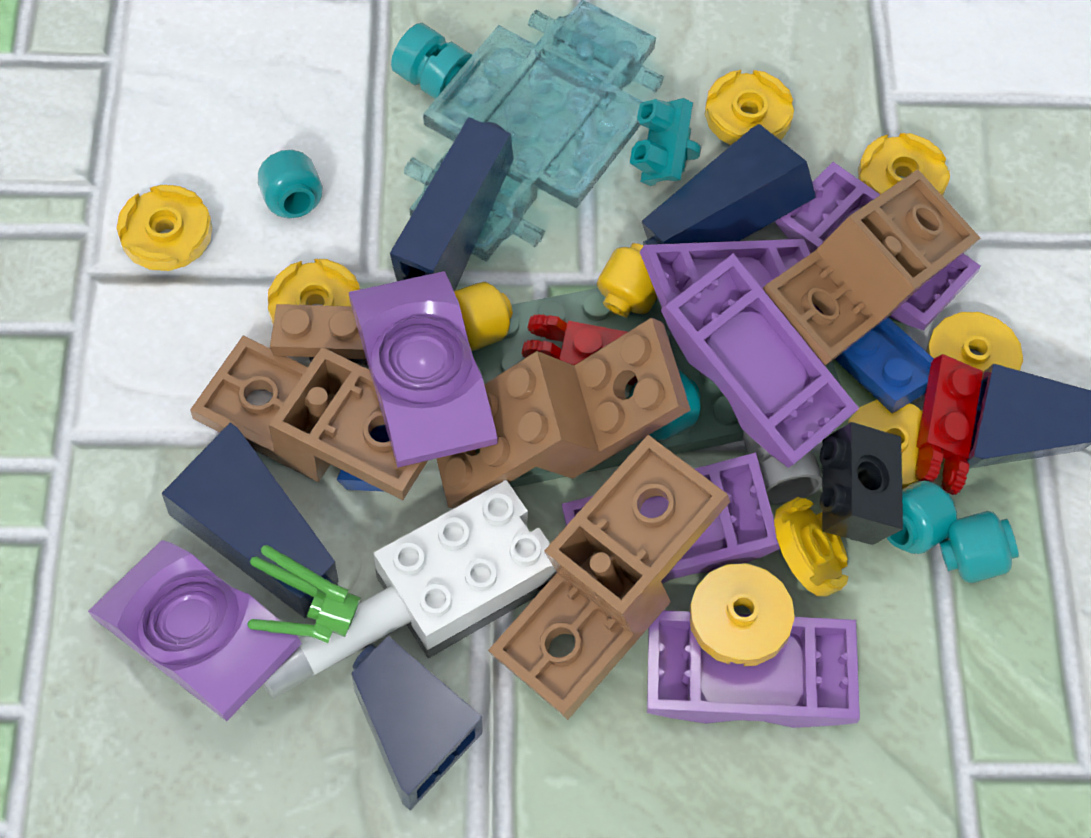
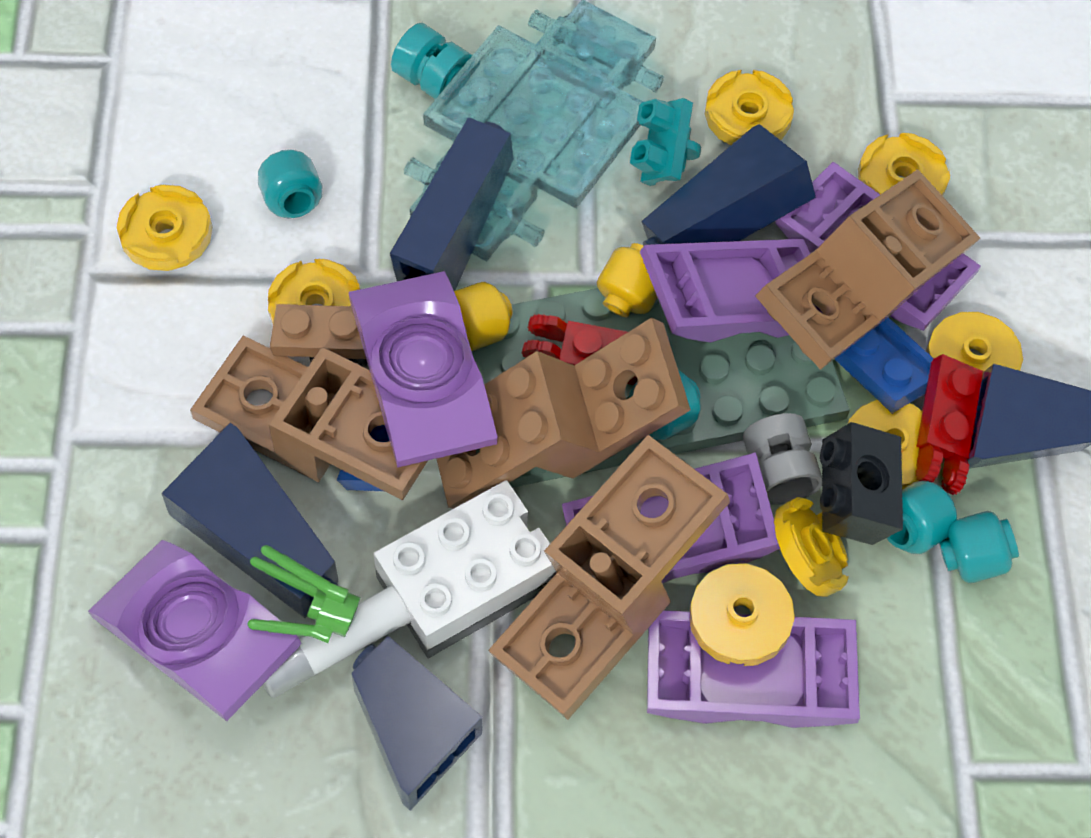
(757, 362): medium lavender slope -> none

